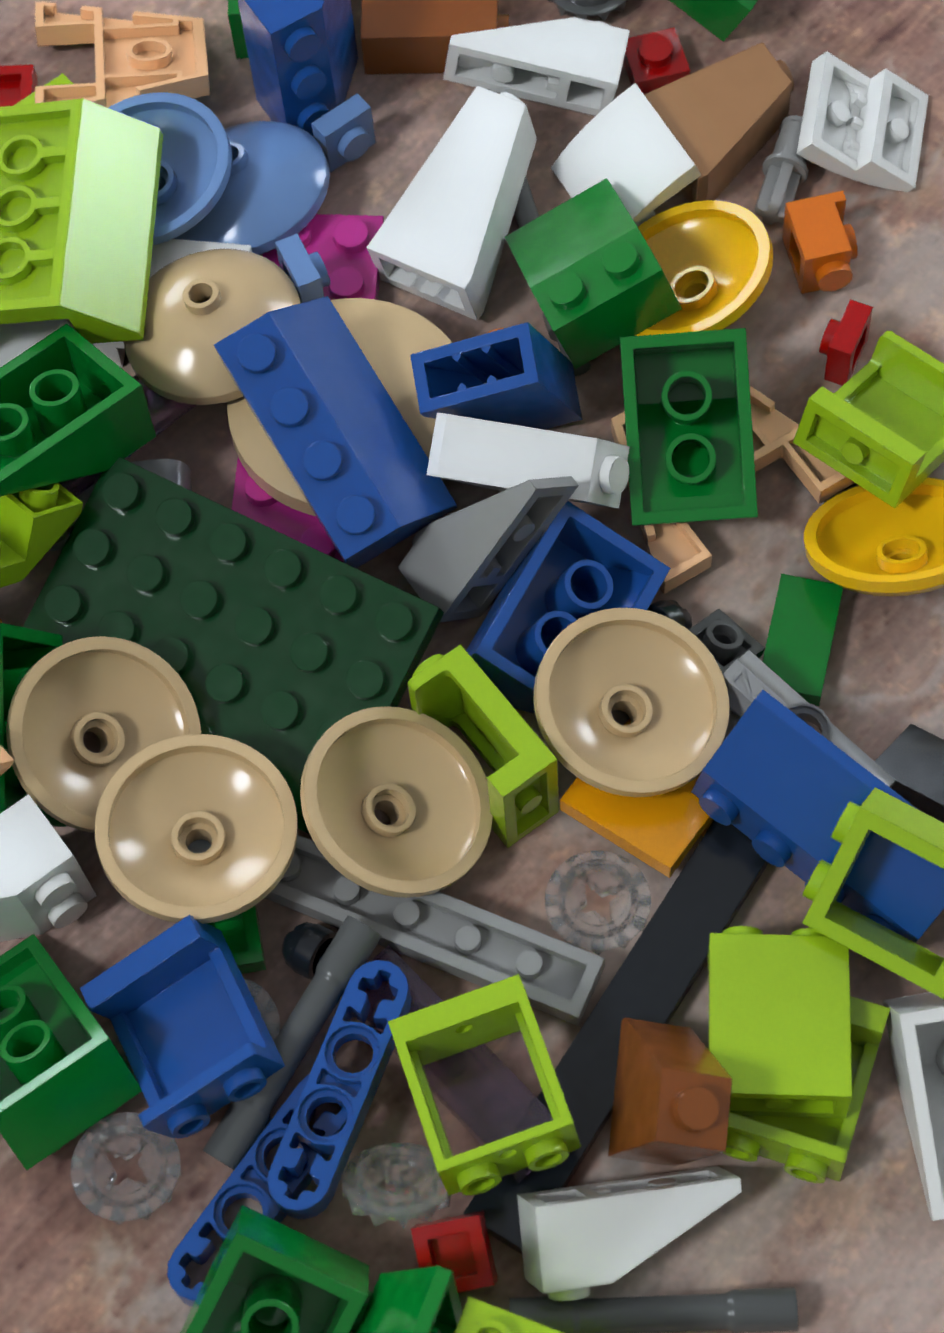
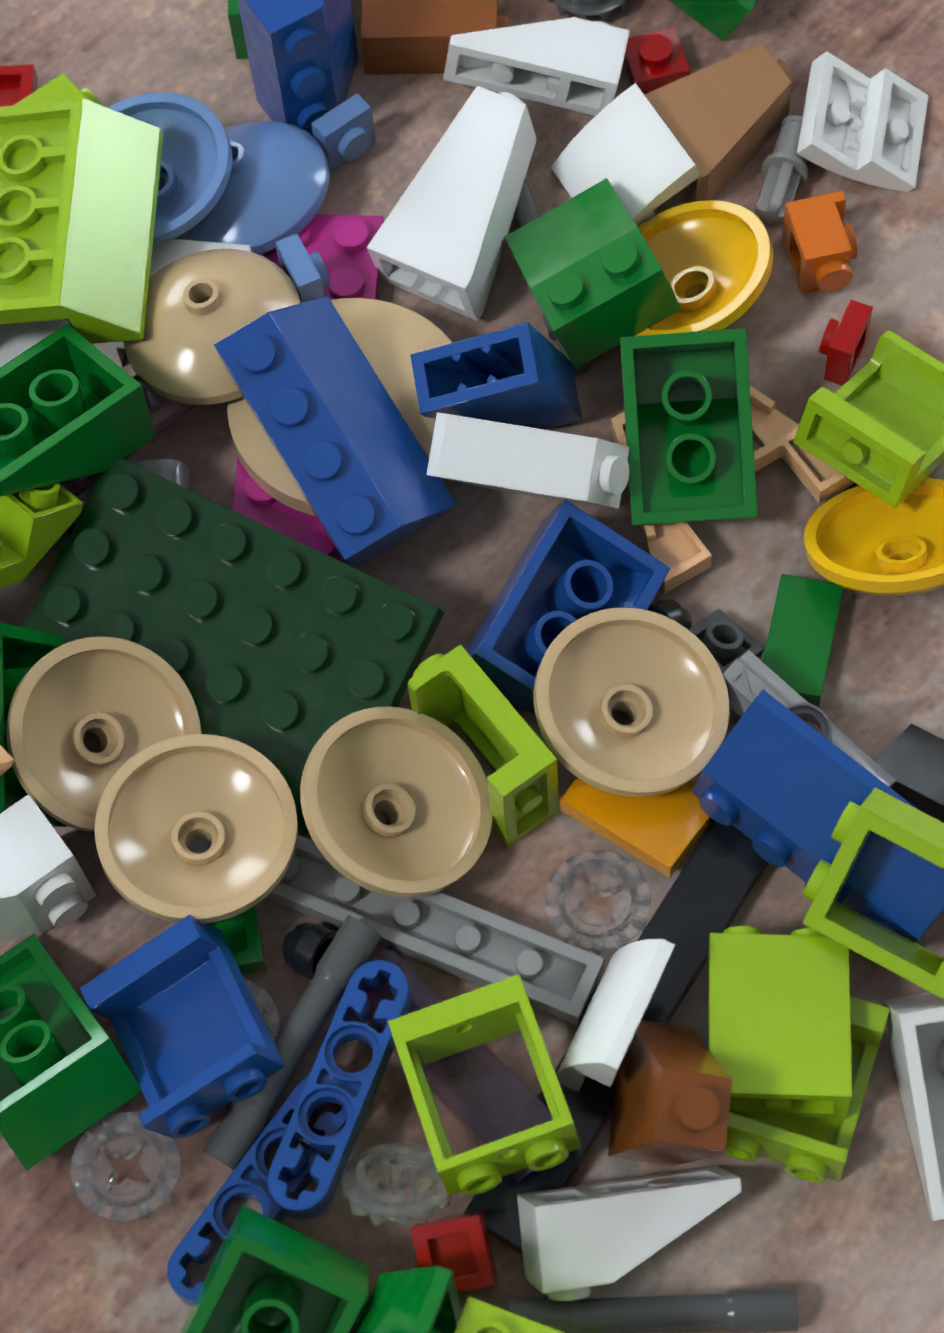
(130, 56): light nougat wing -> none
(475, 551): light grey slope -> none
(615, 1013): none -> white slope

